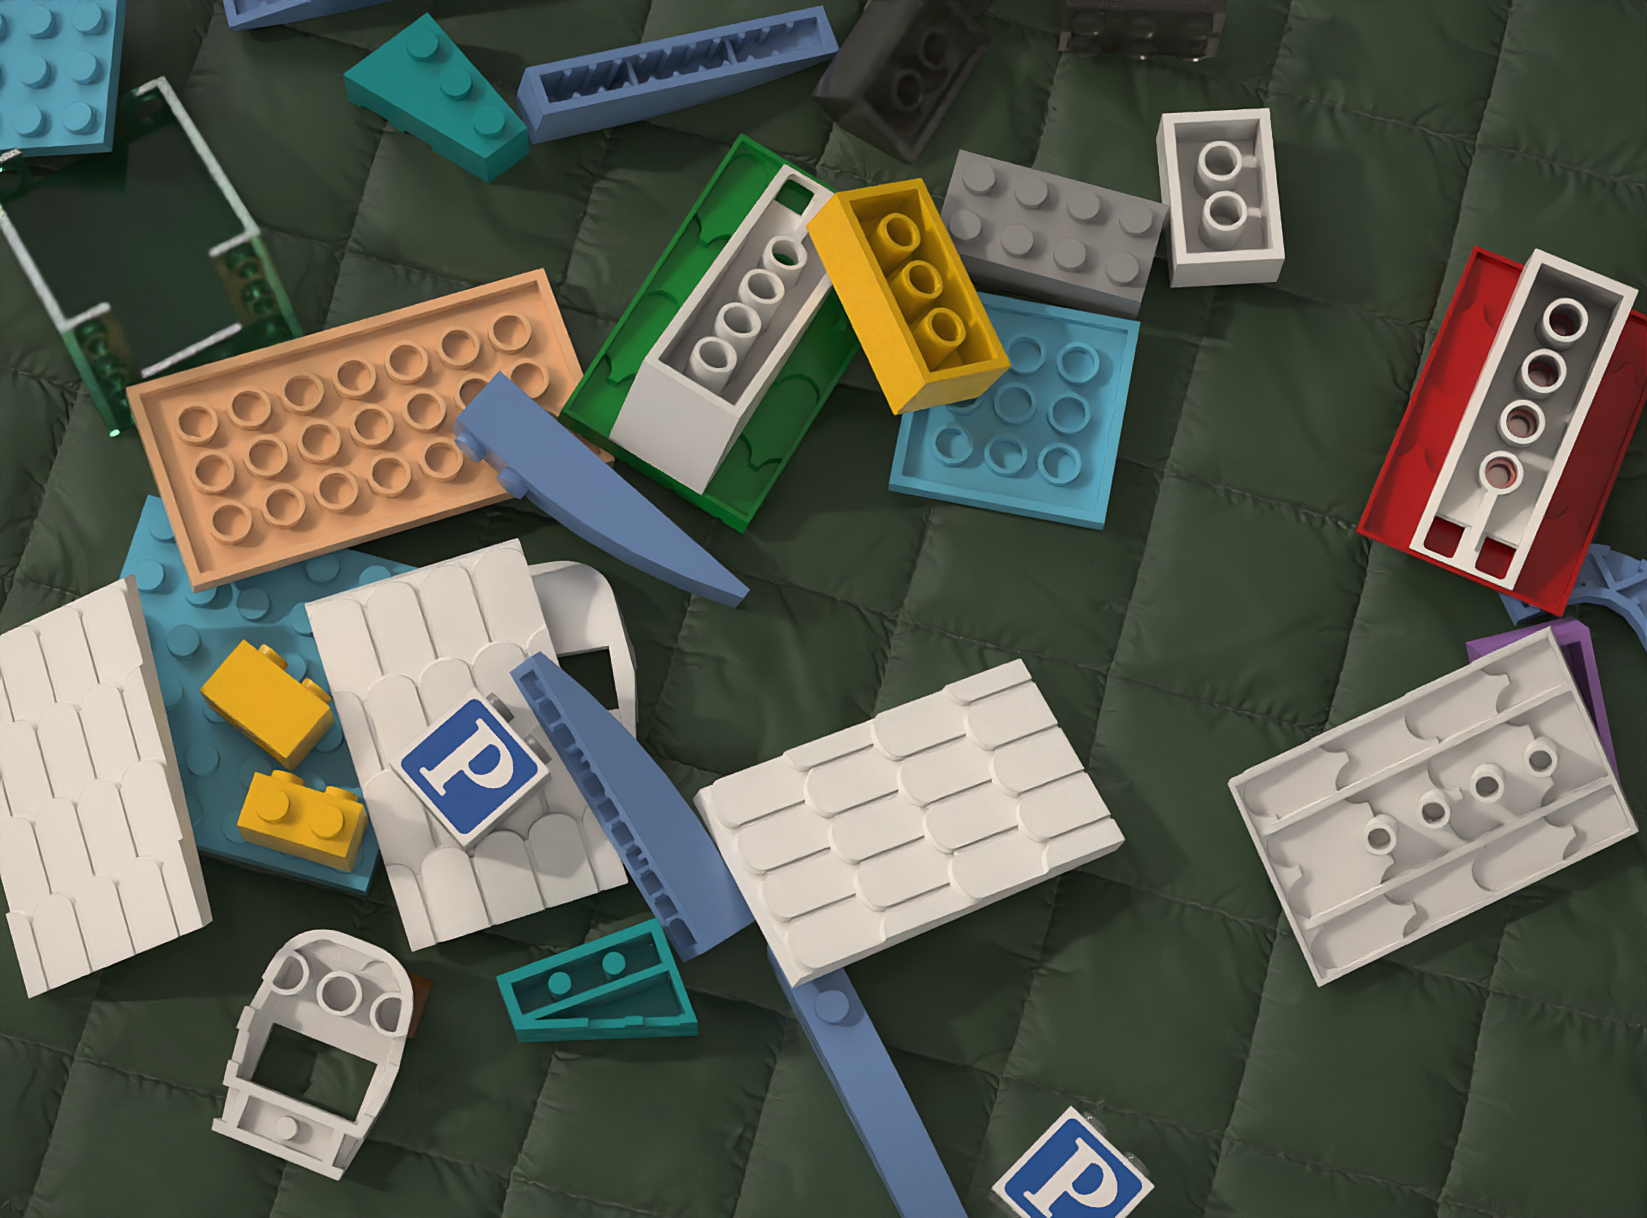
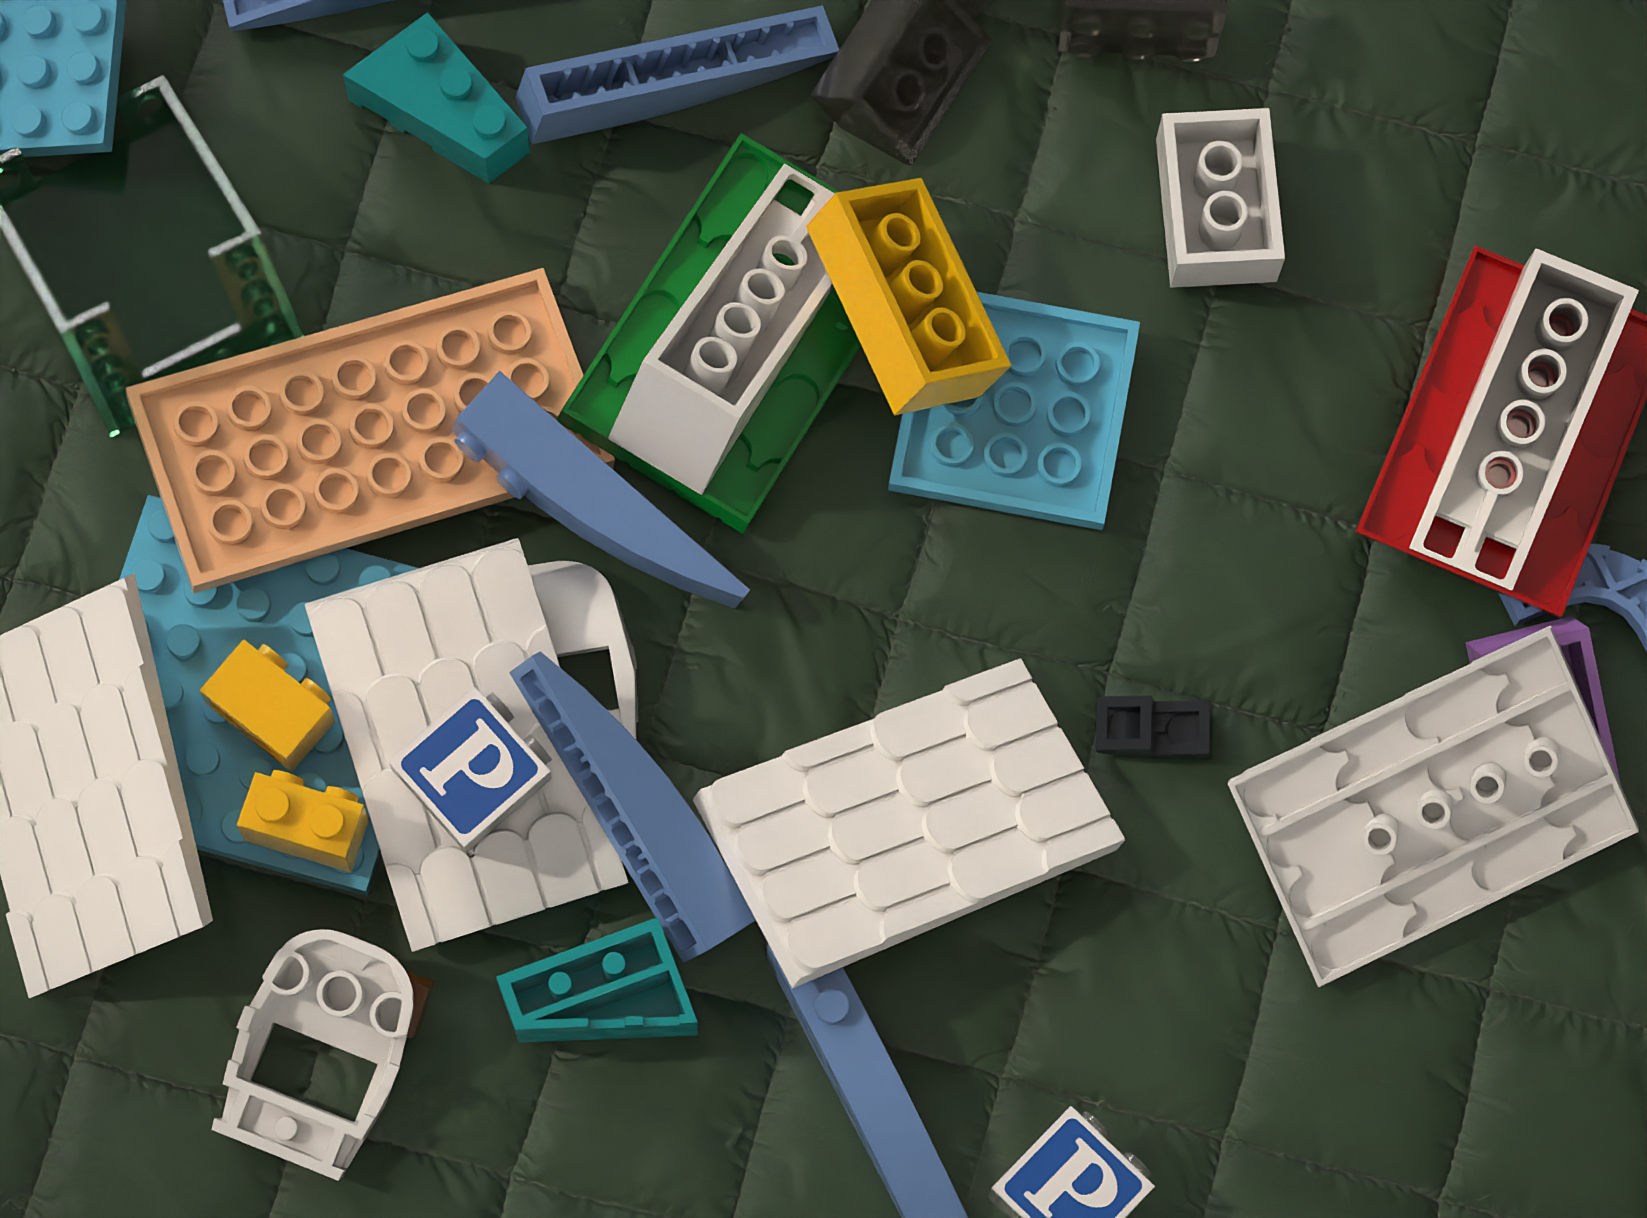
(1051, 235): light grey brick -> none
(1154, 728): none -> black slope

